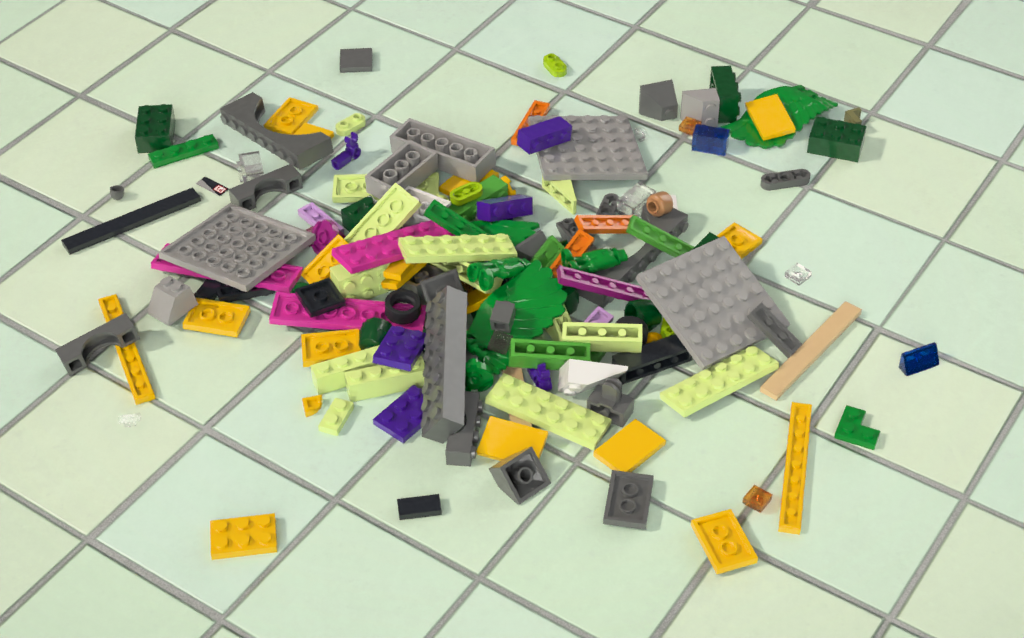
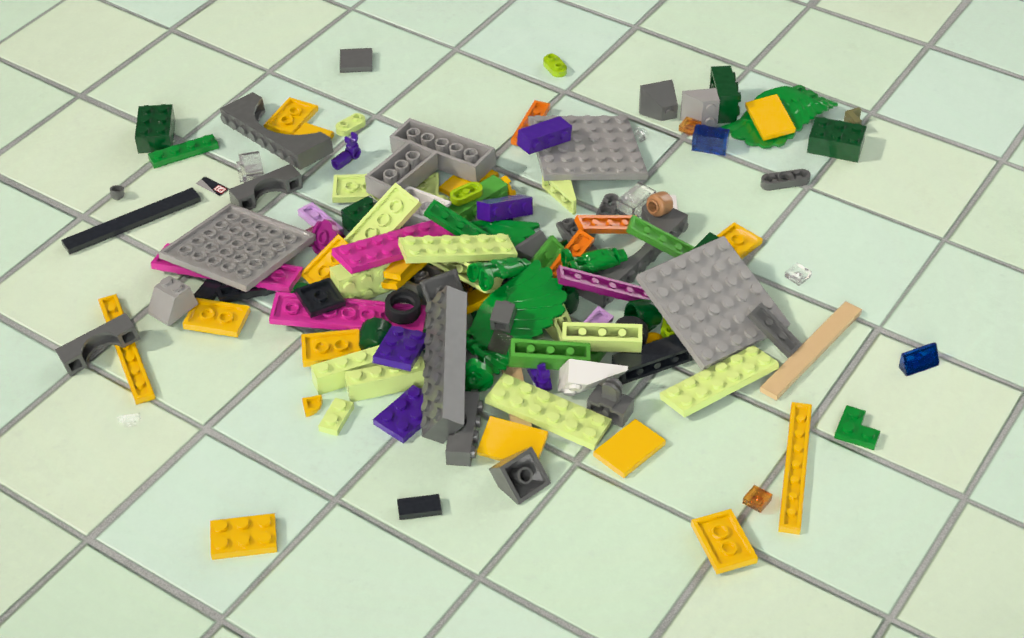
(628, 499): dark grey plate -> none

